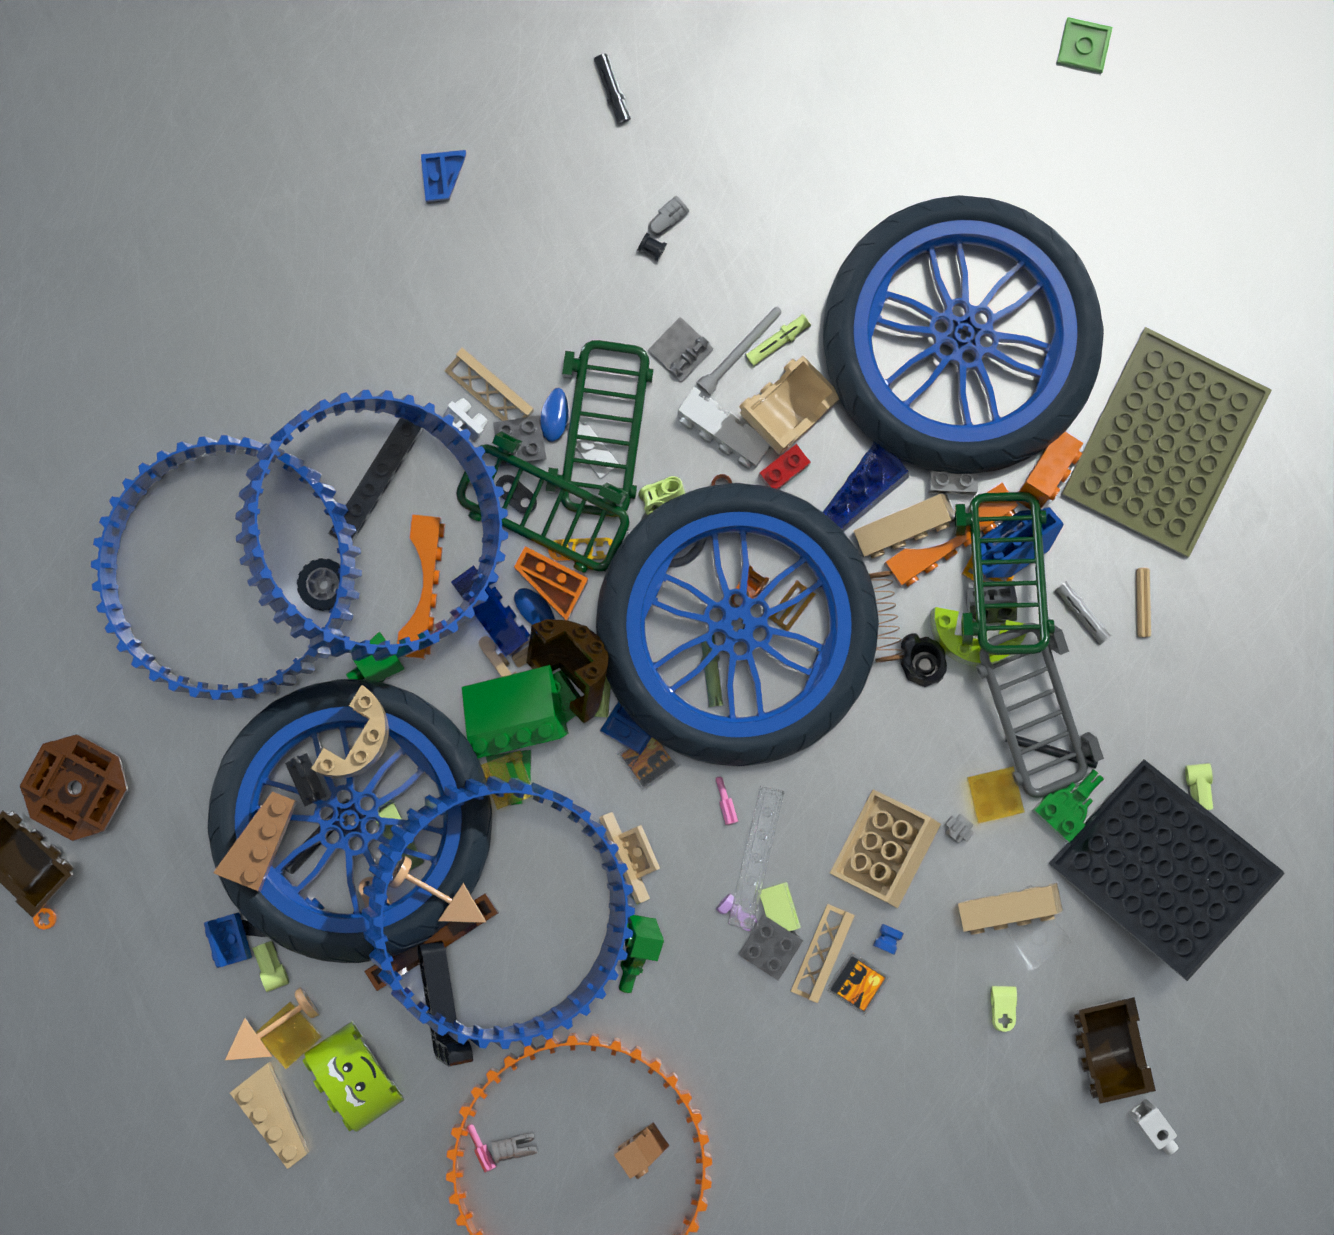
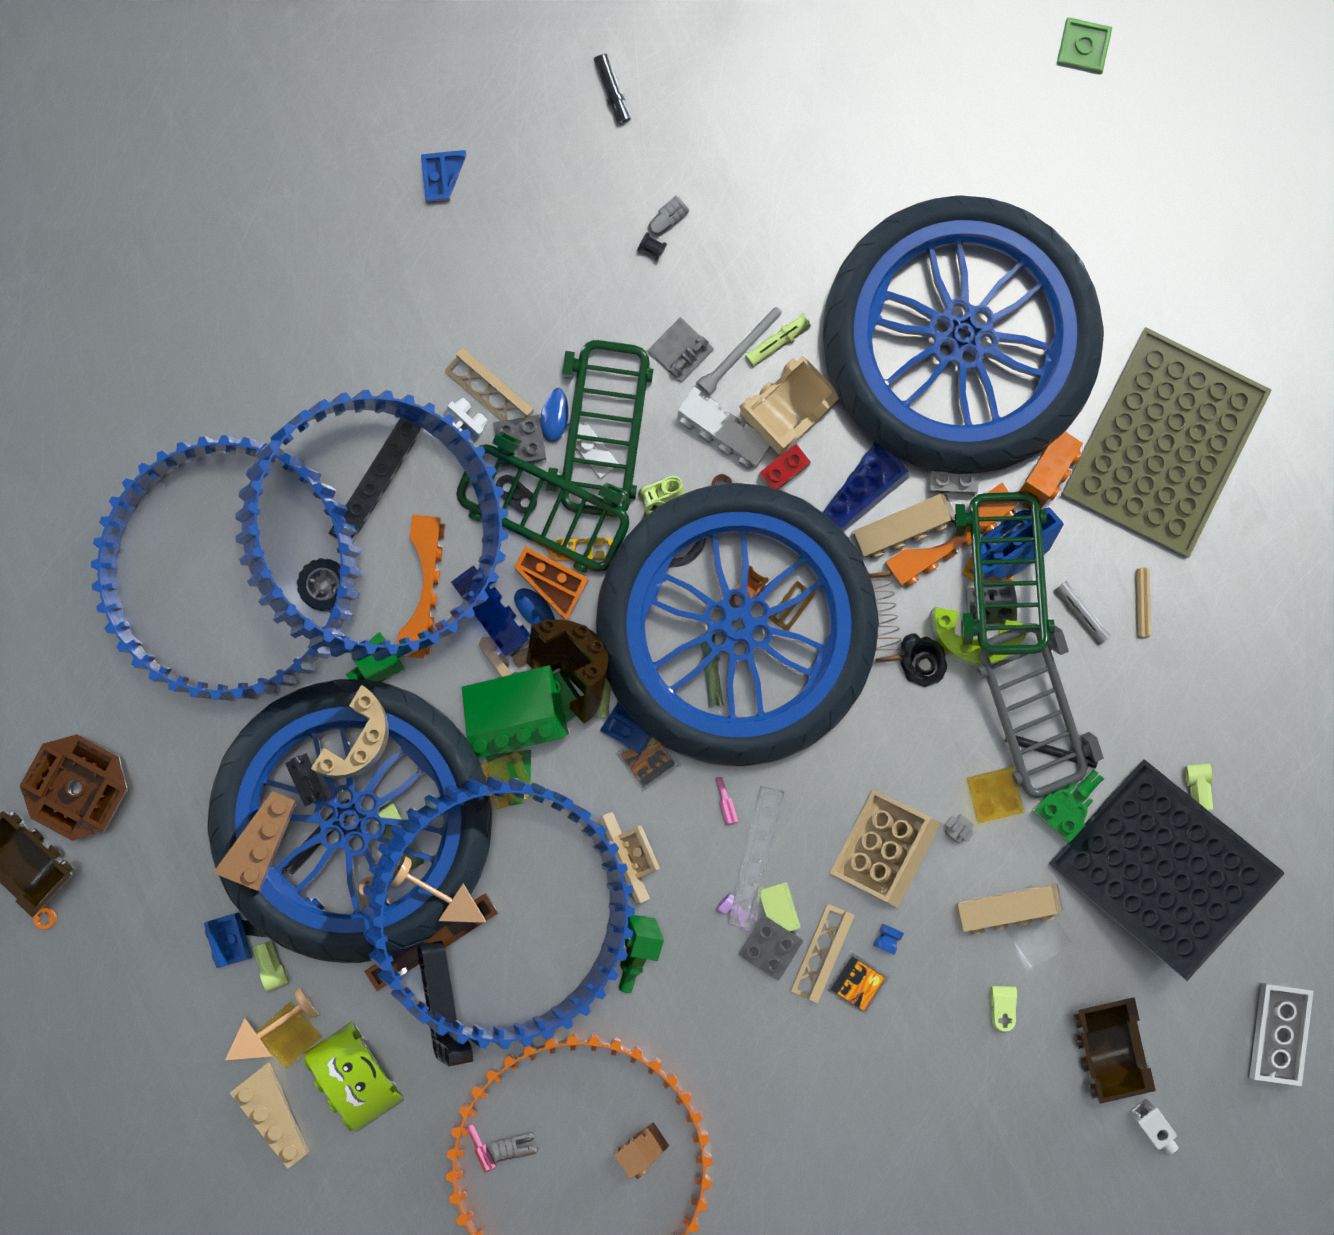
(1281, 1034): none -> white brick

